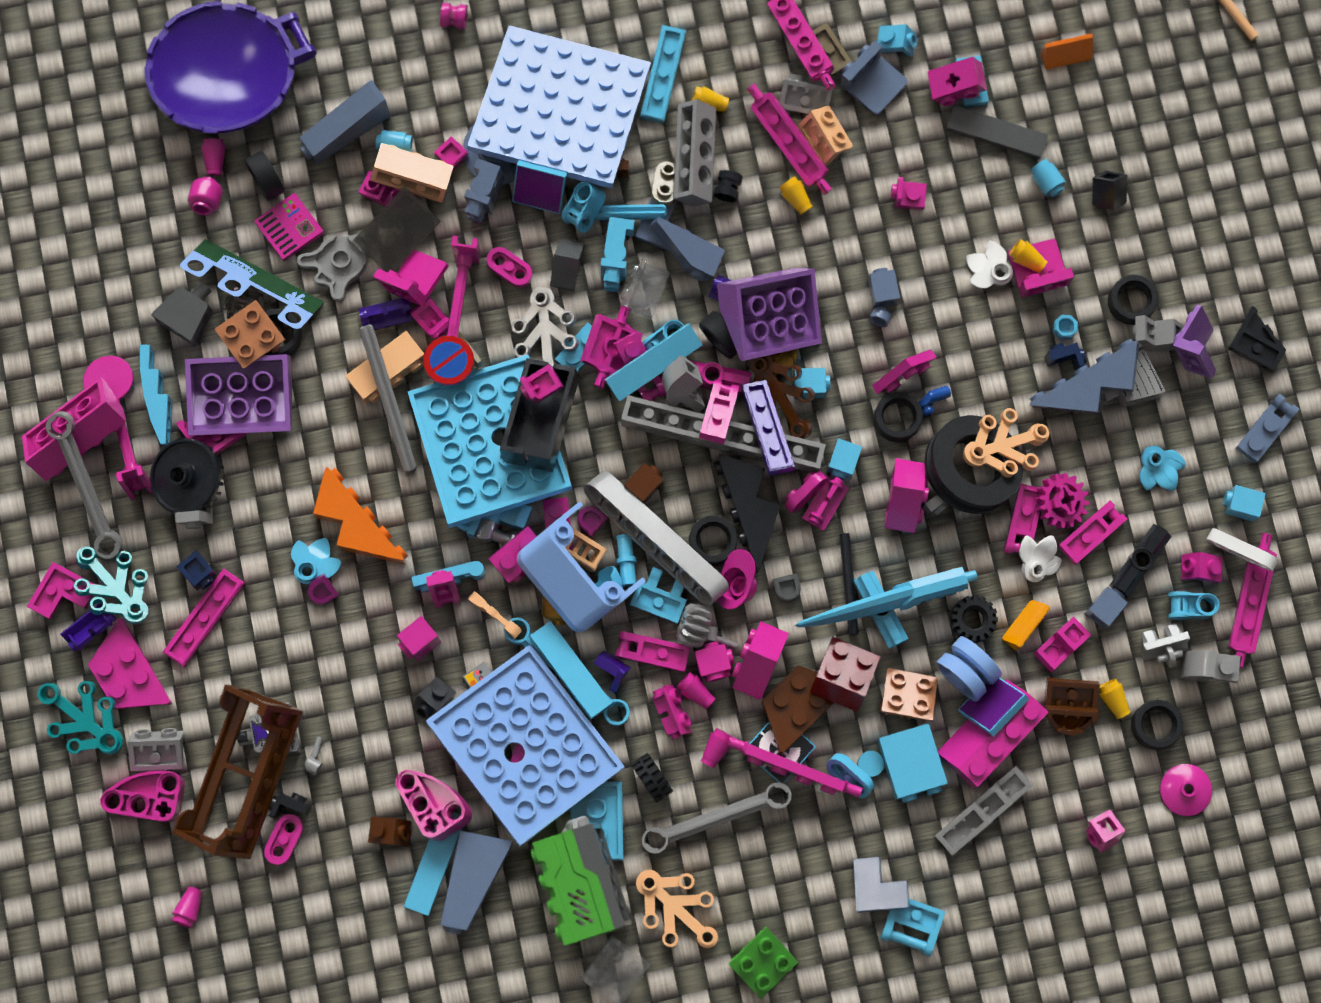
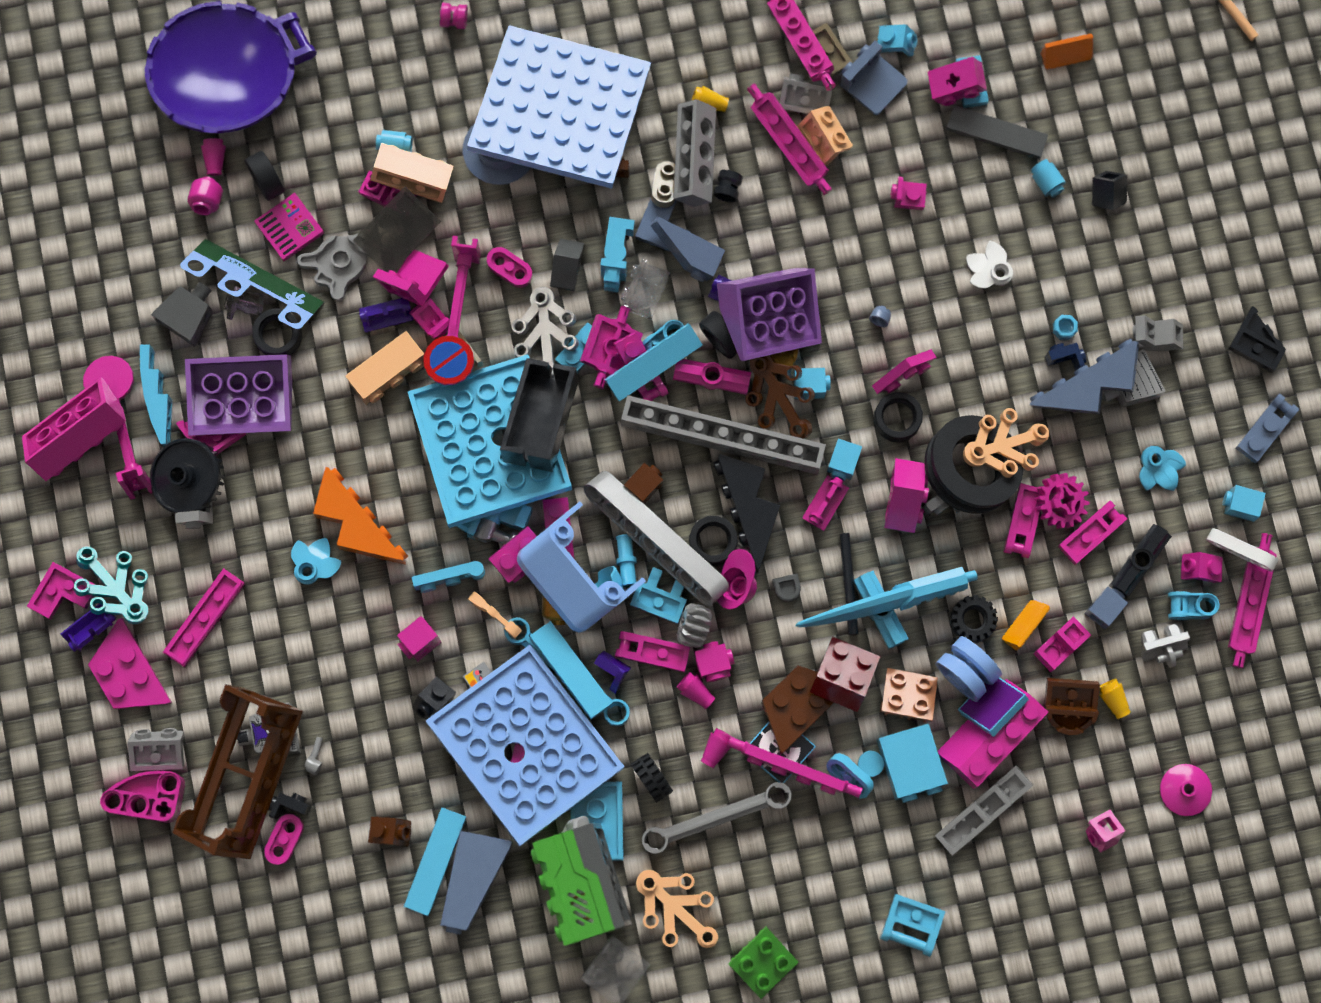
(84, 485): light grey piece -> none
(84, 720): teal plant -> none
(188, 908): dark pink cone -> none
(197, 571): dark blue bracket -> none
(250, 334): nougat hinge -> none
(321, 590): magenta tile -> none
(345, 123): sand blue slope -> none
(388, 398): light grey axle -> none
(441, 804): dark pink beam -> none
(443, 588): dark pink plate -> none
(451, 153): dark pink tile -> none
(483, 190): sand blue hips -> none
(539, 186): dark purple tile -> none
(541, 384): dark pink bracket -> none
(583, 204): medium azure piece -> none
(591, 520): magenta tile -> none
(595, 559): light nougat slope -> none
(632, 212): medium azure axle -> none
(663, 74): medium azure tile -> none
(669, 700): dark pink hinge -> none
(681, 384): light grey brick -> none
(712, 637): light grey hand -> none
(719, 412): plate -> none
(760, 659): dark pink brick -> none
(767, 427): tile -> none
(796, 195): yellow cone -> none
(812, 484): dark pink plate -> none
(872, 893): tile -> none
(883, 288): sand blue brick -> none
(933, 396): blue arm -> none
(1027, 256): yellow cone -> none
(1039, 555): white plate -> none
(1050, 278): dark pink bracket -> none
(1139, 282): black tyre -> none
(1173, 713): black tyre -> none
(1191, 343): medium lavender bracket -> none
(1209, 665): light grey brick -> none

